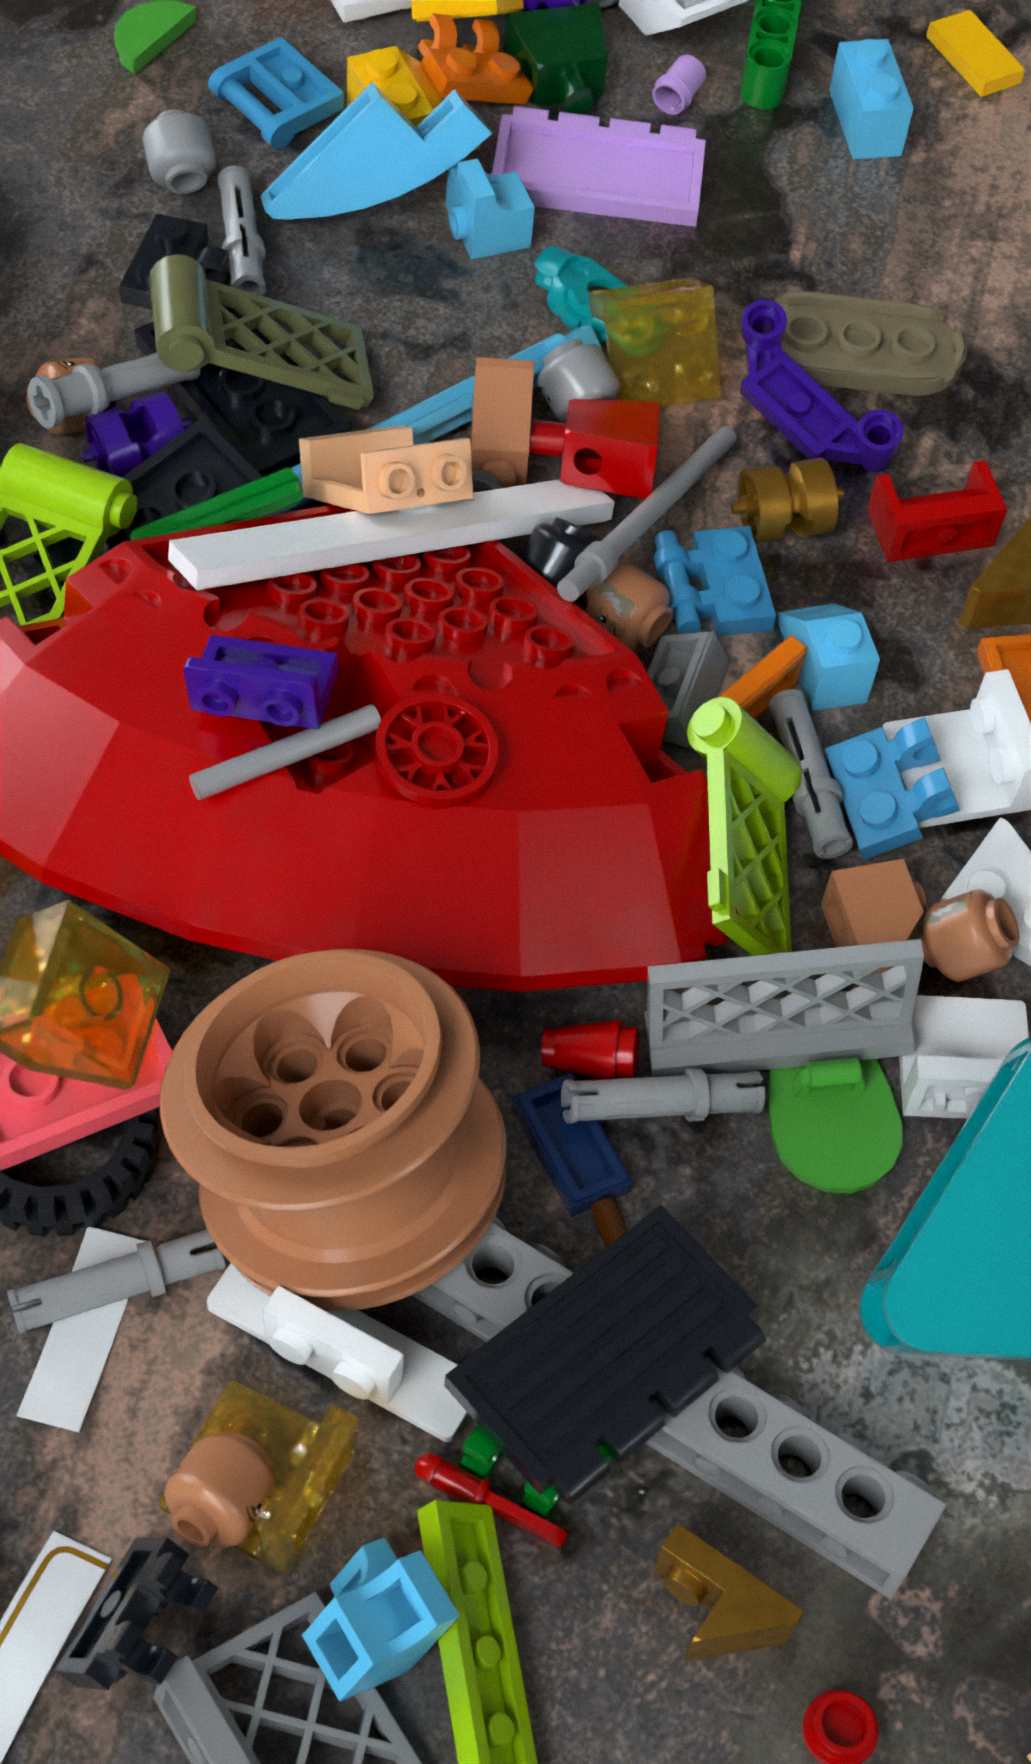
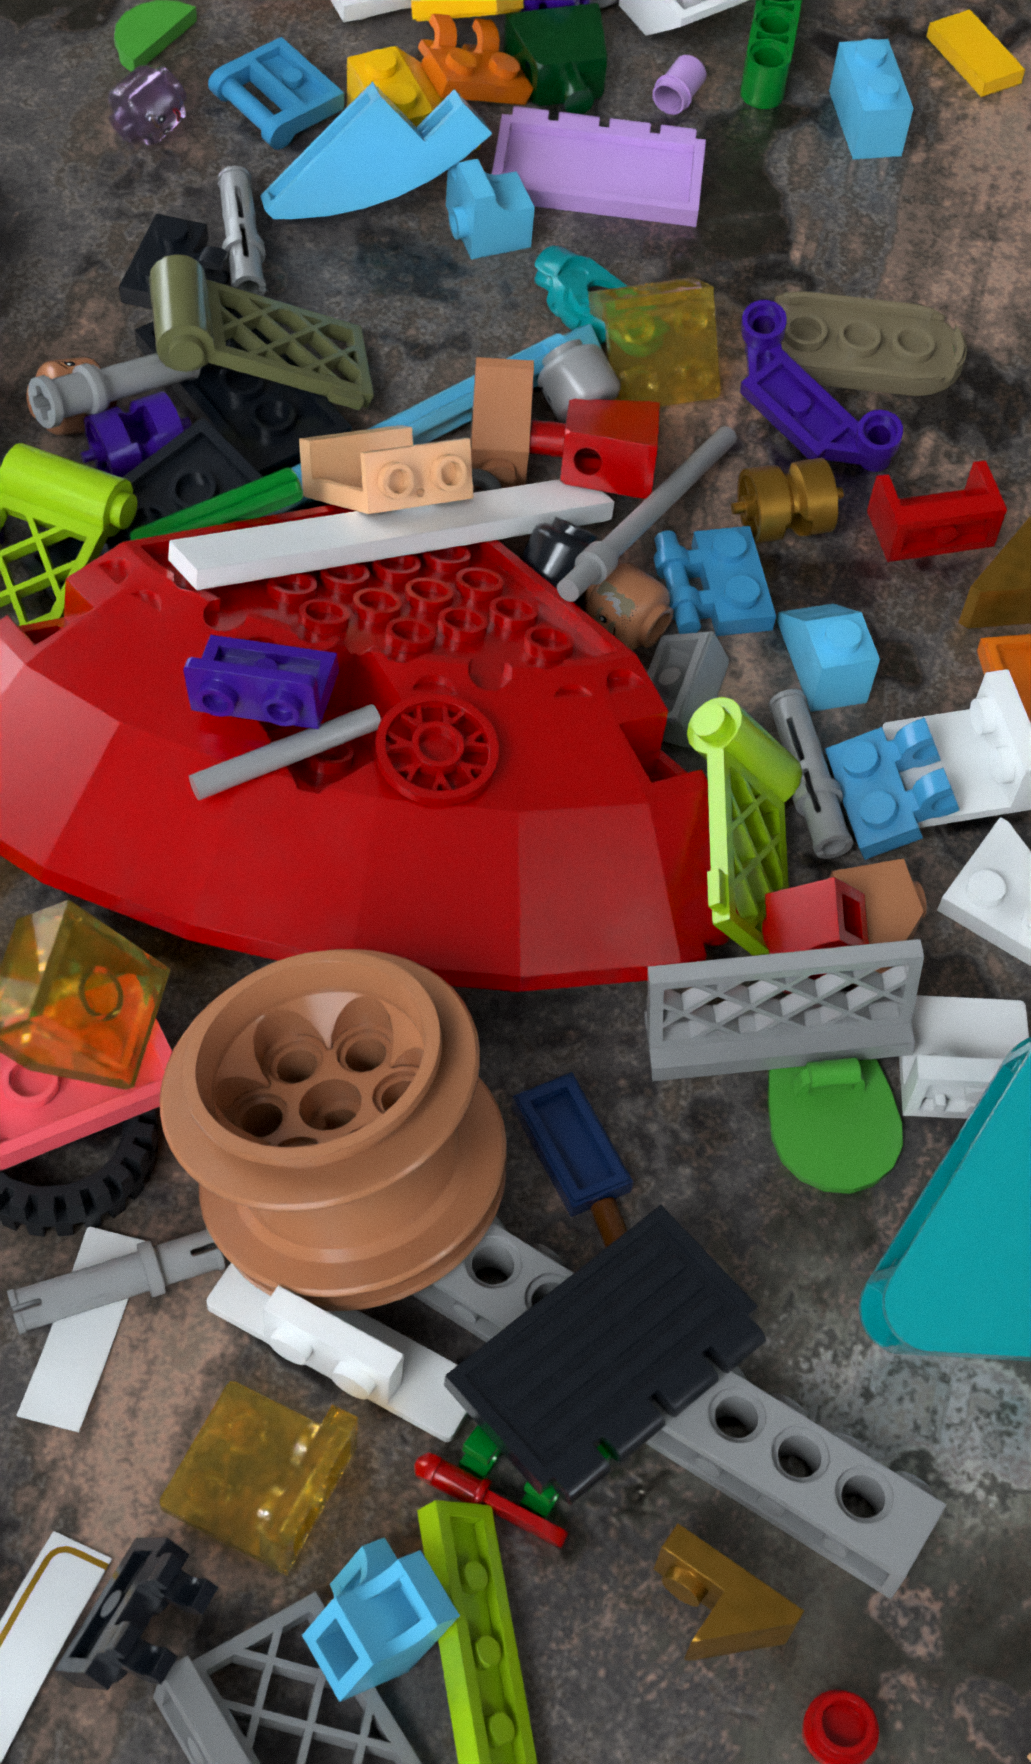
(147, 104): none -> clear purple head
(179, 151): light grey head -> none
(219, 1490): nougat head -> none
(593, 1049): red cone -> none
(666, 1096): light grey pin -> none
(771, 675): orange tile -> none
(815, 918): none -> red brick
(969, 935): nougat head -> none

